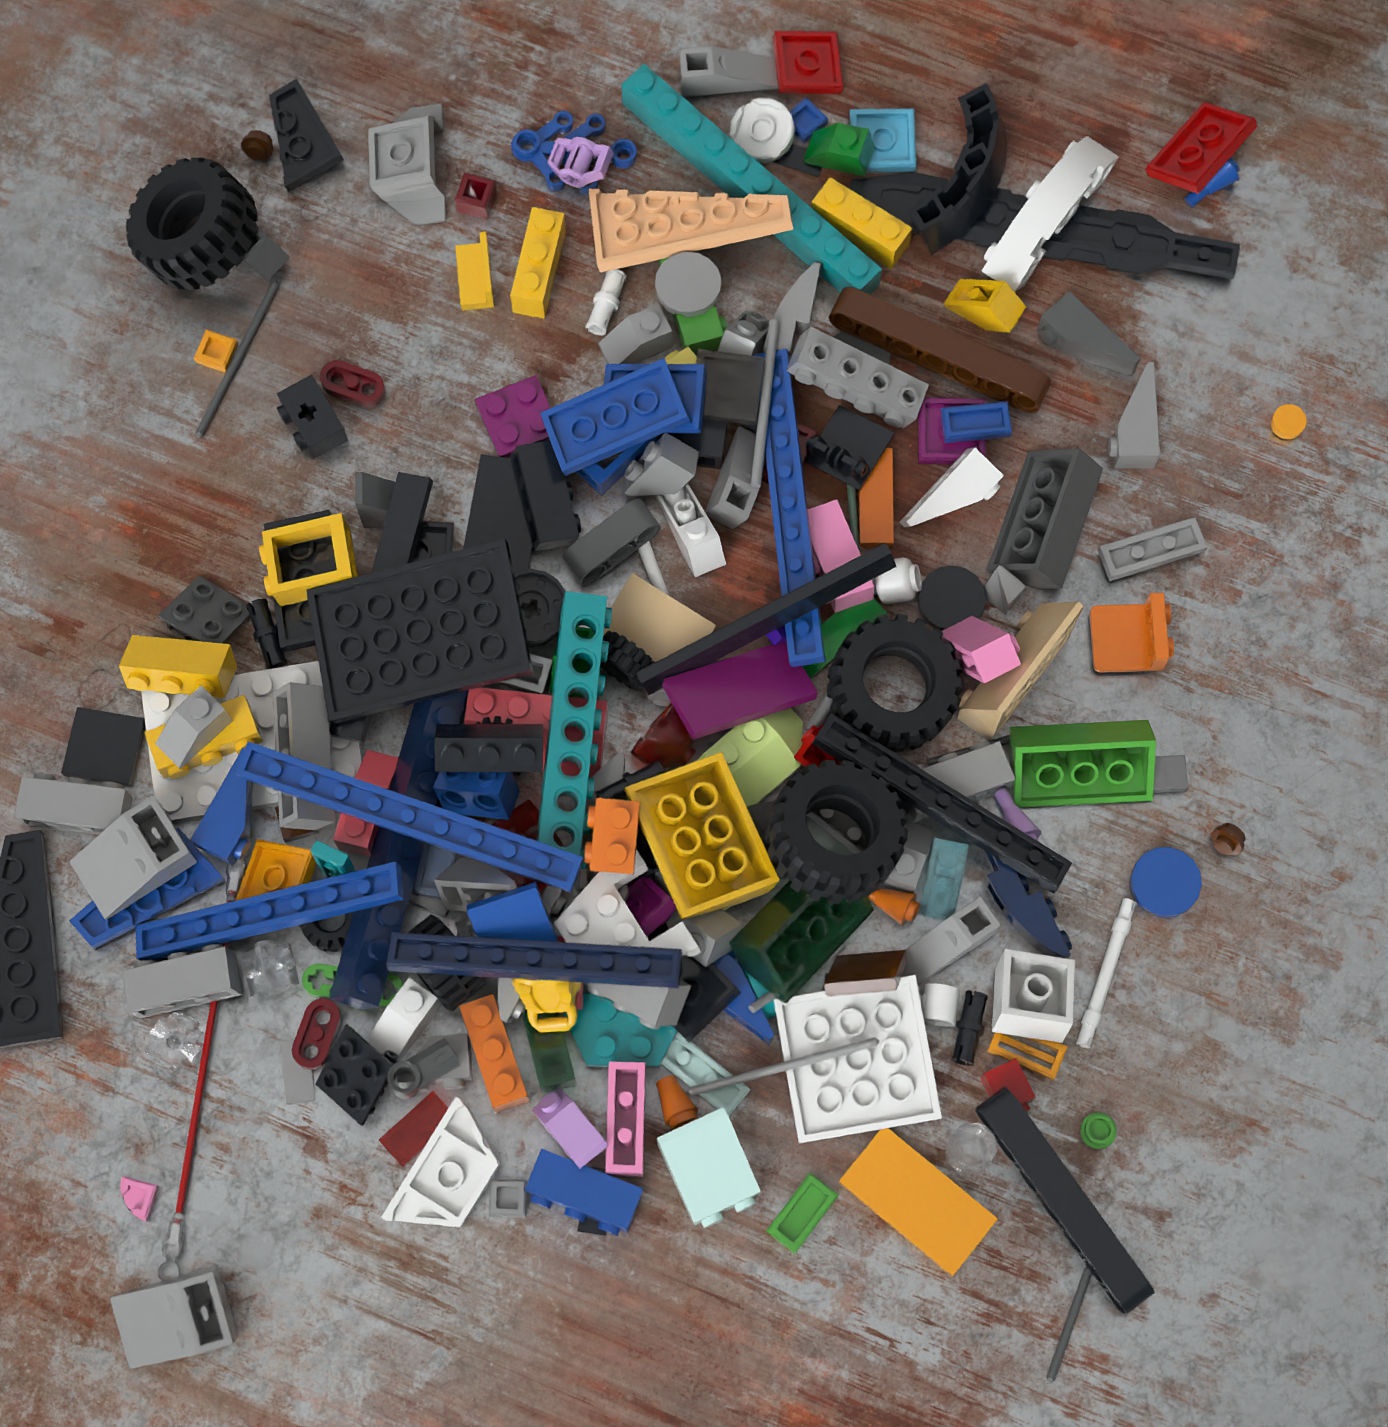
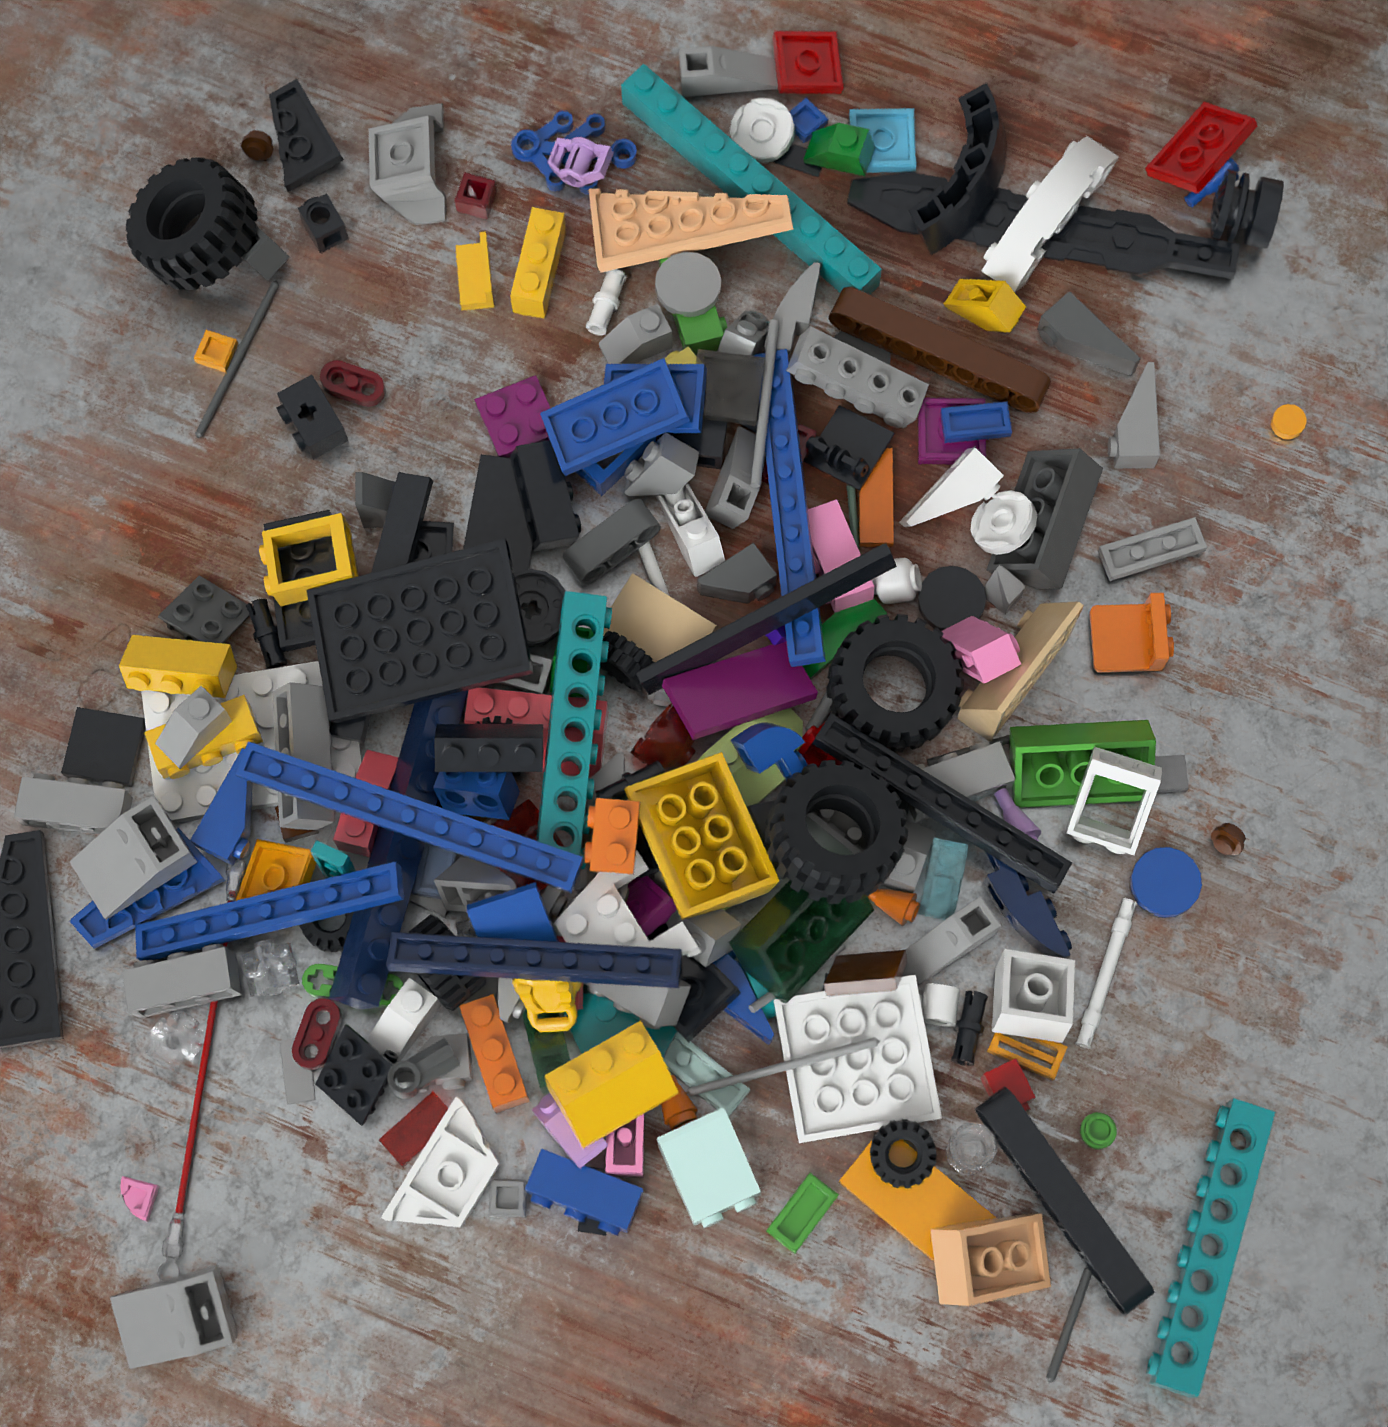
(329, 233): none -> black brick
(611, 1084): none -> yellow slope
(740, 578): none -> dark grey slope
(770, 744): none -> blue brick
(863, 223): yellow brick -> none
(897, 1175): none -> black tyre
(990, 1259): none -> light nougat slope
(1004, 522): none -> white tile
(1123, 770): none -> white window
(1246, 208): none -> black wheel
(1255, 1125): none -> teal brick

